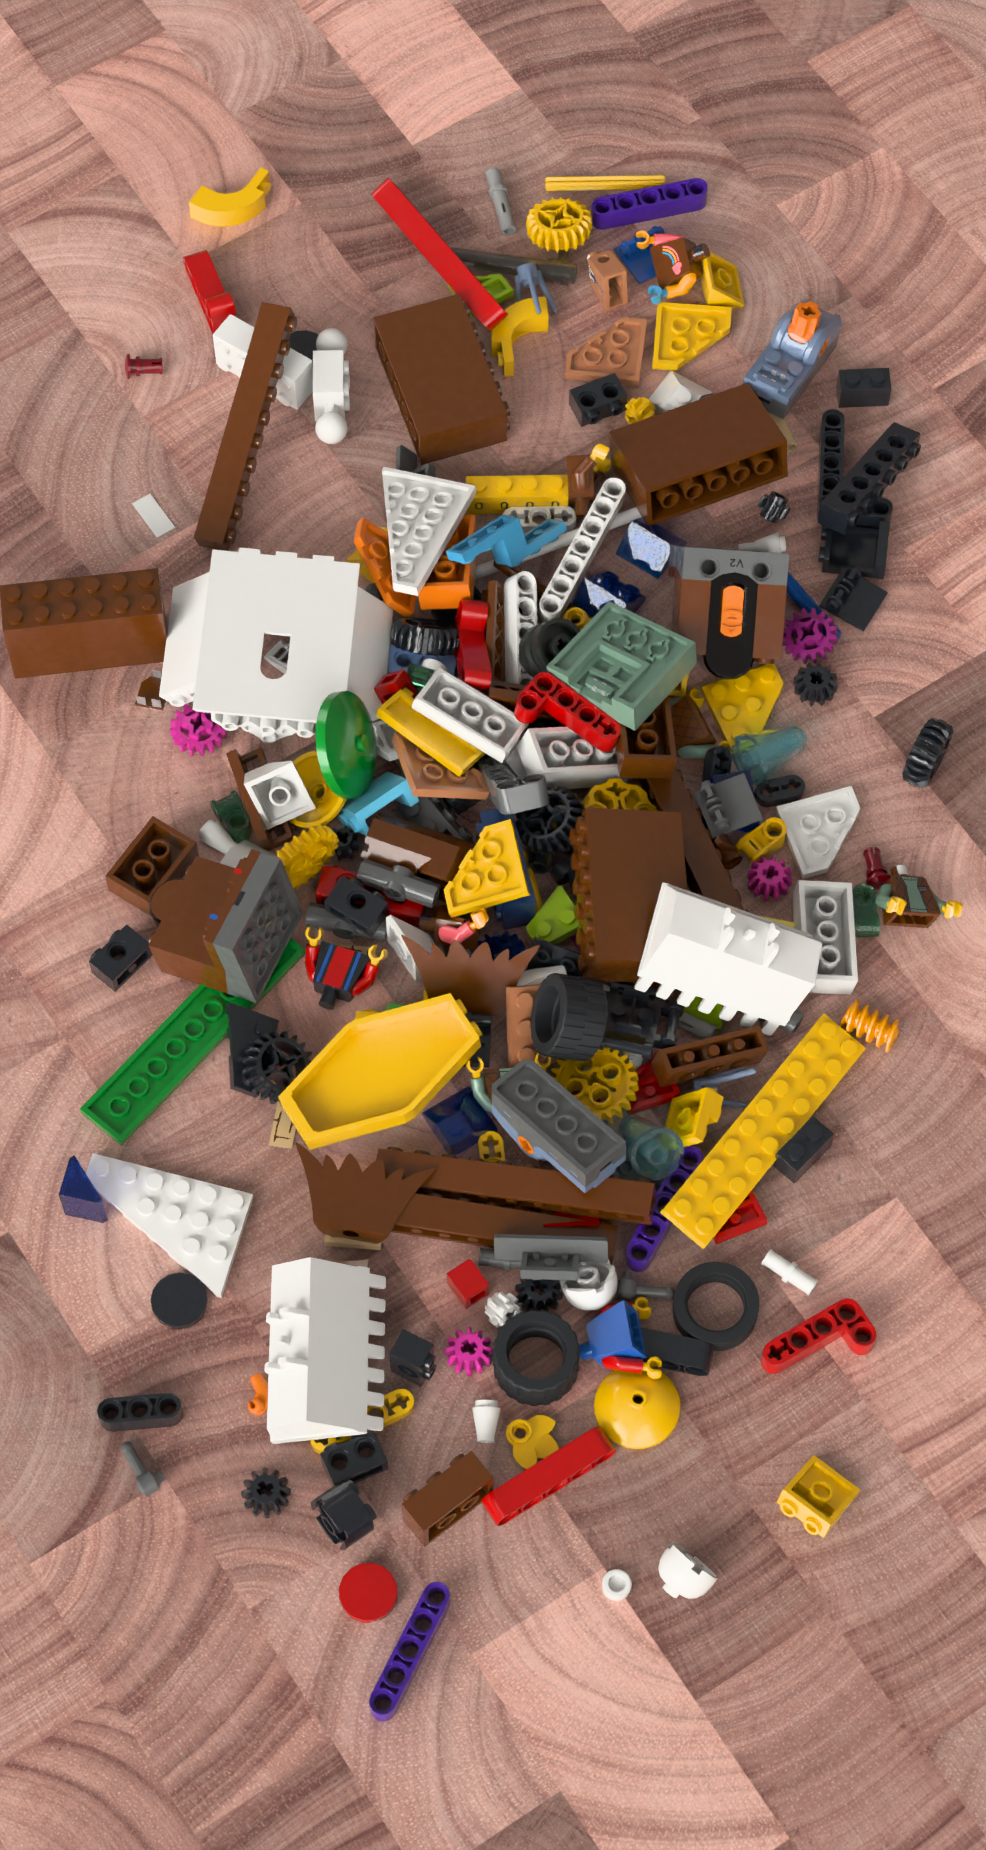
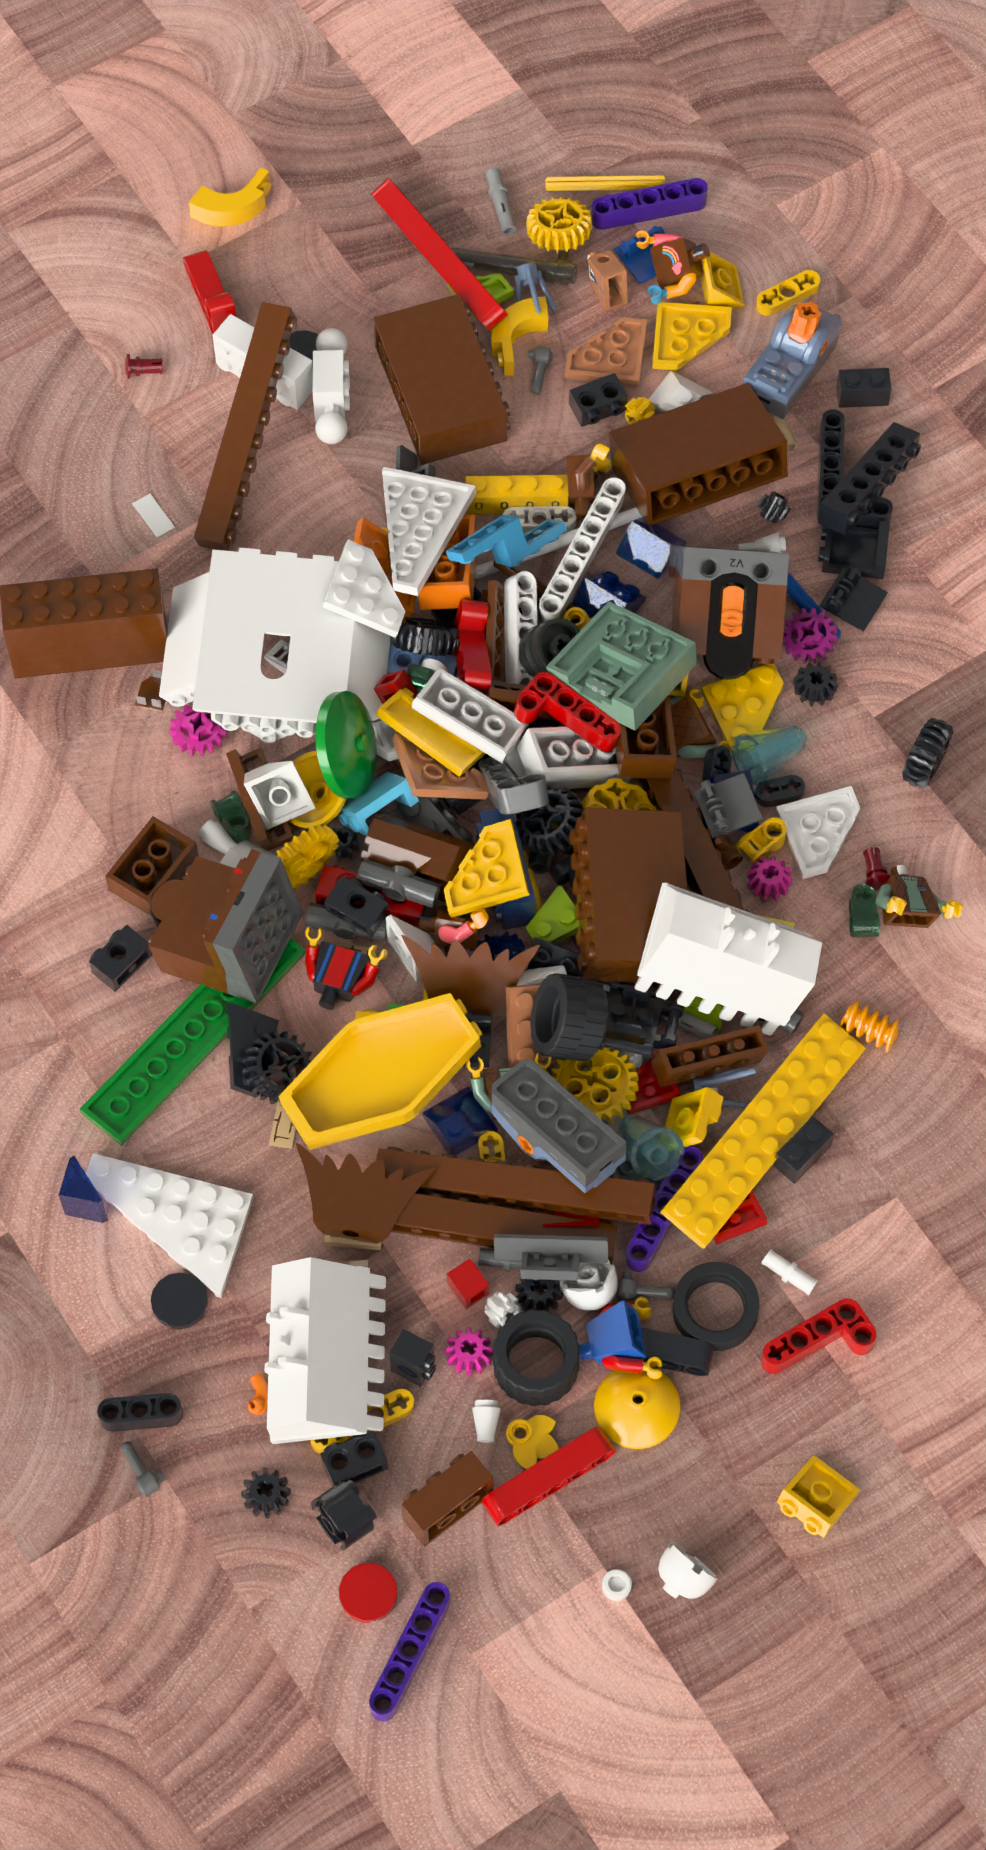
(363, 591): none -> white plate
(542, 357): none -> dark grey piece
(794, 284): none -> yellow beam
(828, 915): white brick -> none

